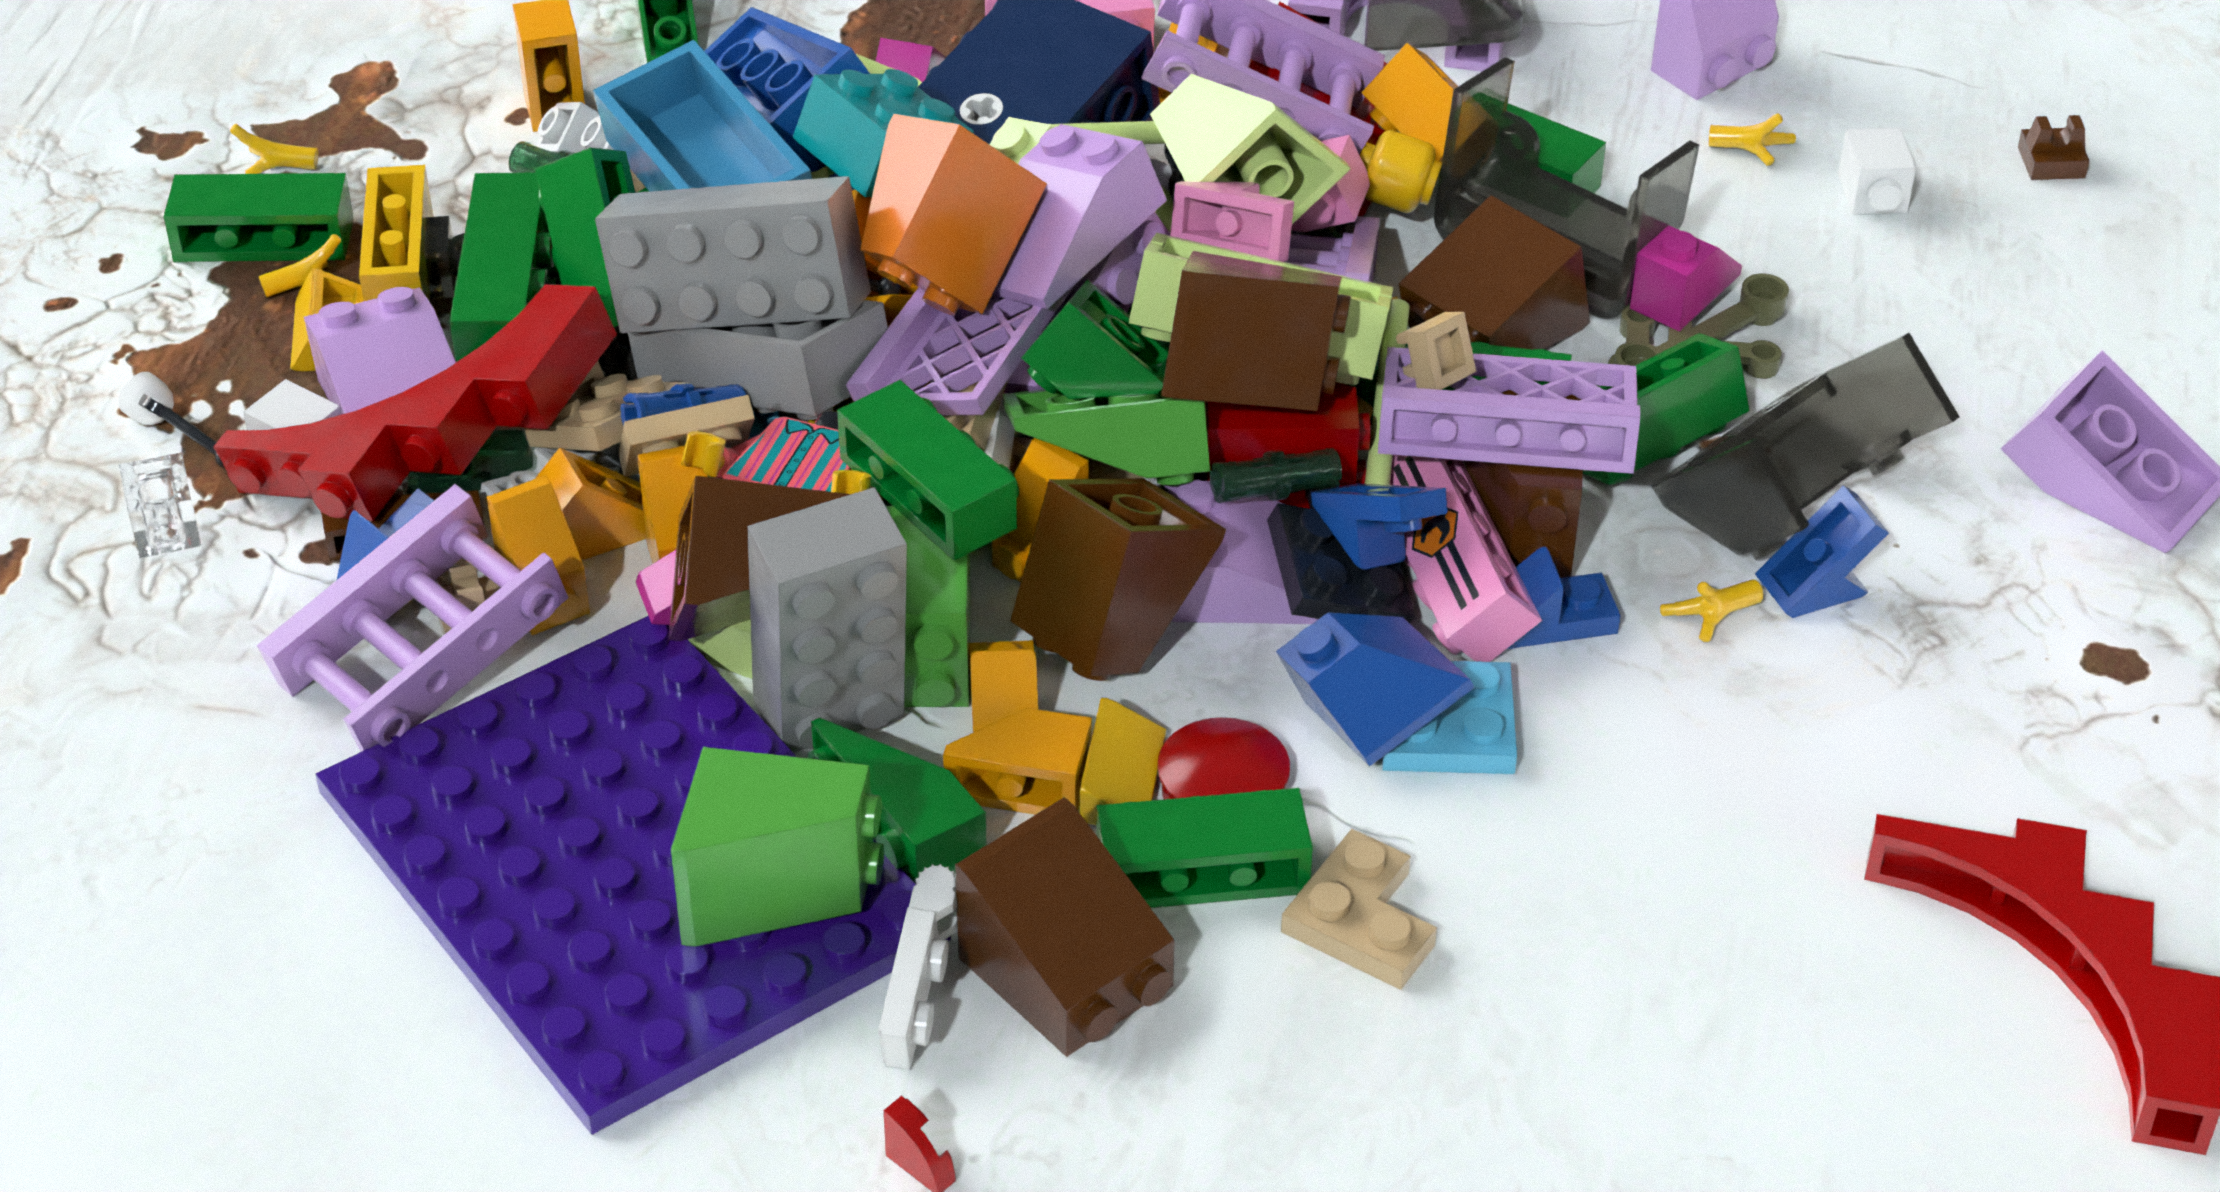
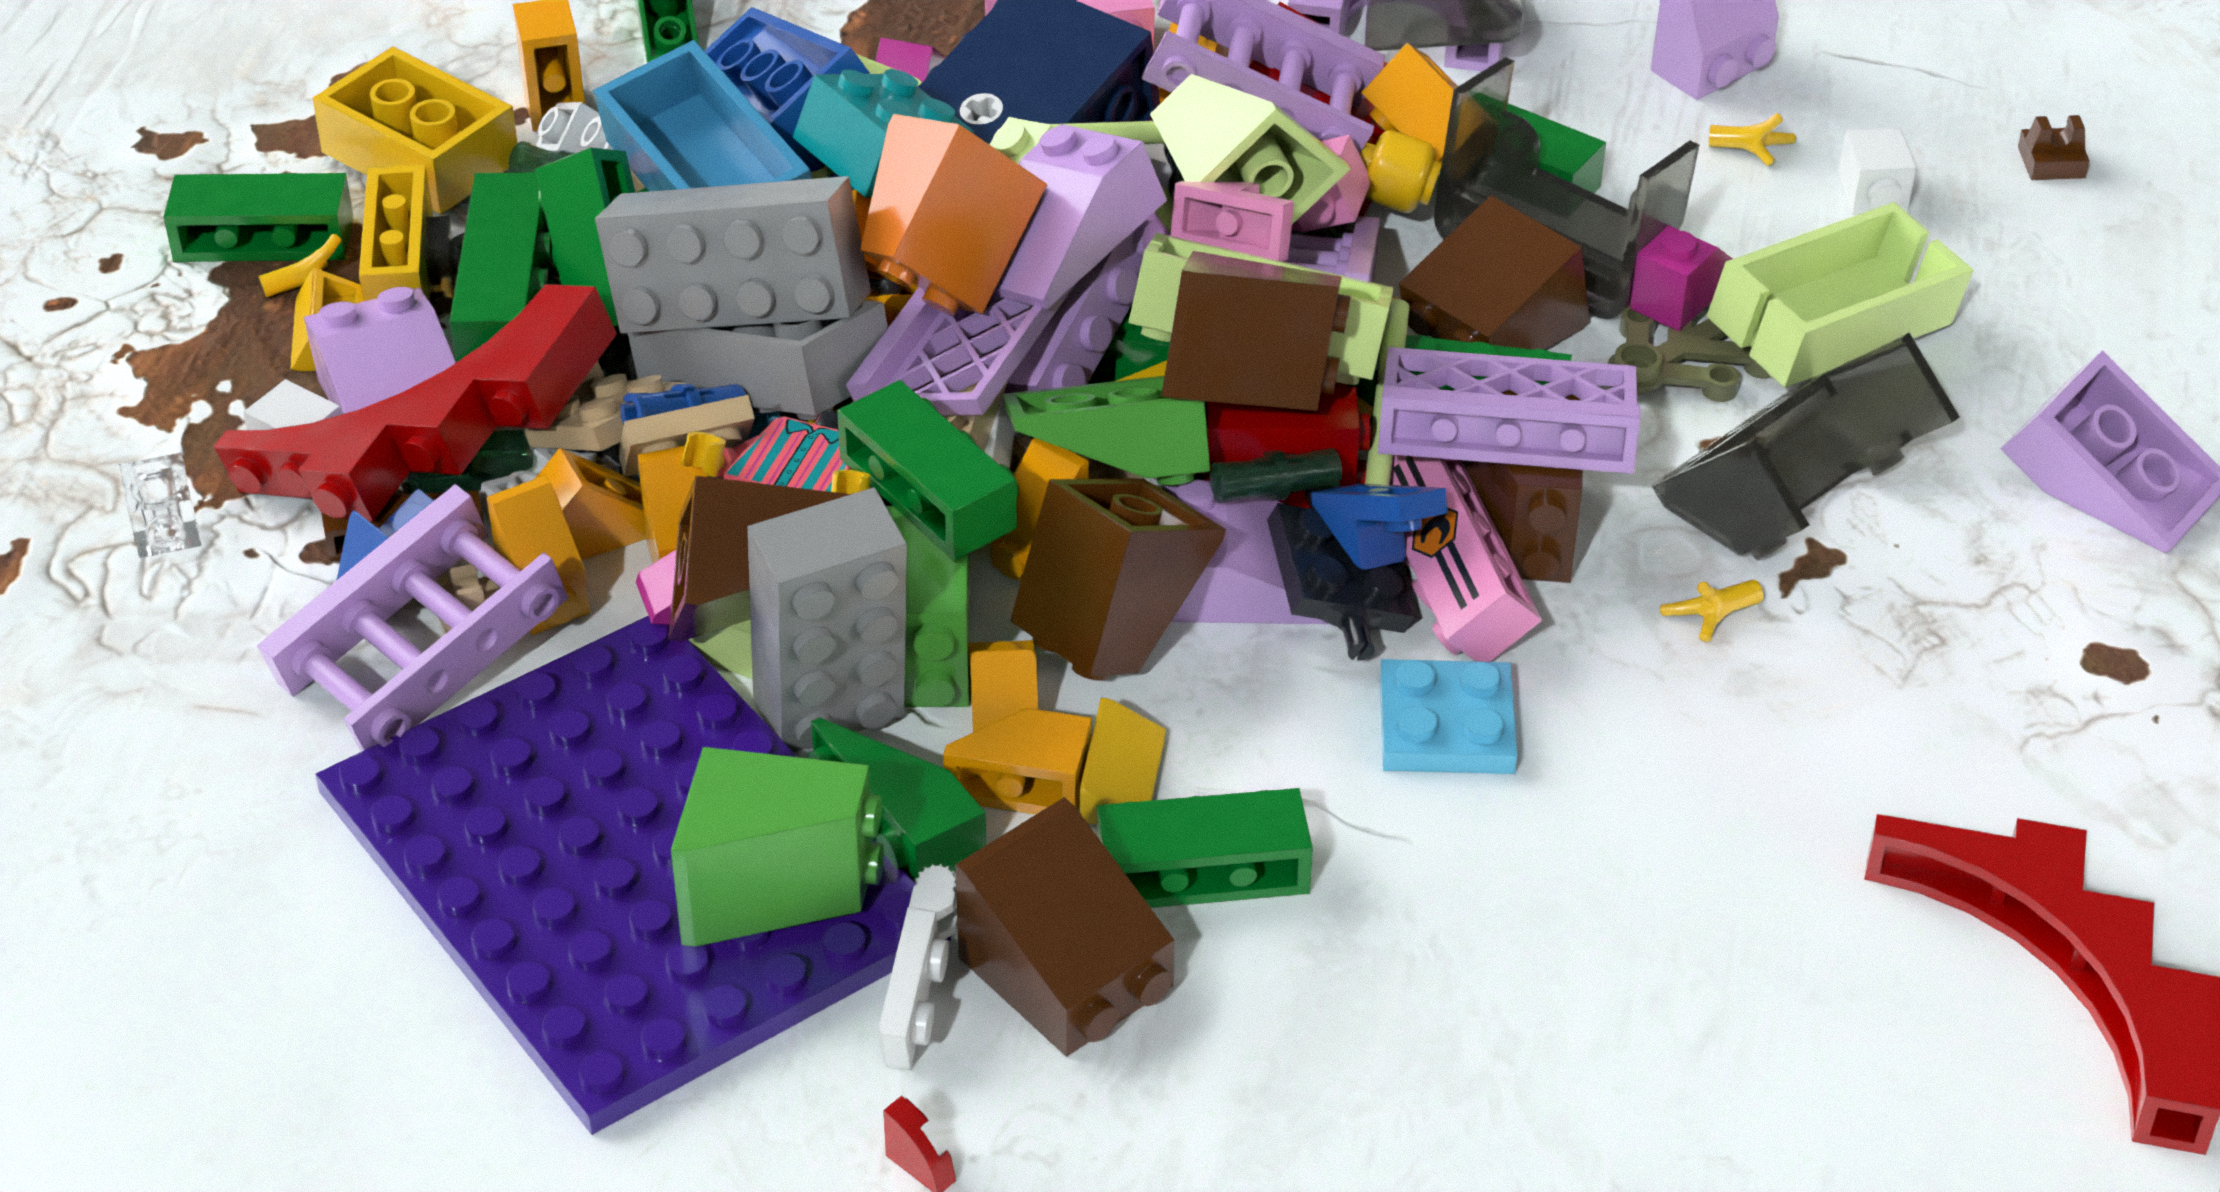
(158, 408): white hinge -> none
(274, 153): yellow bar -> none
(416, 115): none -> yellow brick
(1096, 351): green slope -> none
(1221, 758): red dish -> none
(1348, 913): tan plate -> none
(1371, 679): blue slope -> none
(1439, 351): tan tile -> none
(1568, 606): blue slope -> none
(1682, 397): green brick -> none
(1818, 562): blue slope -> none
(1838, 293): none -> yellowish green piece

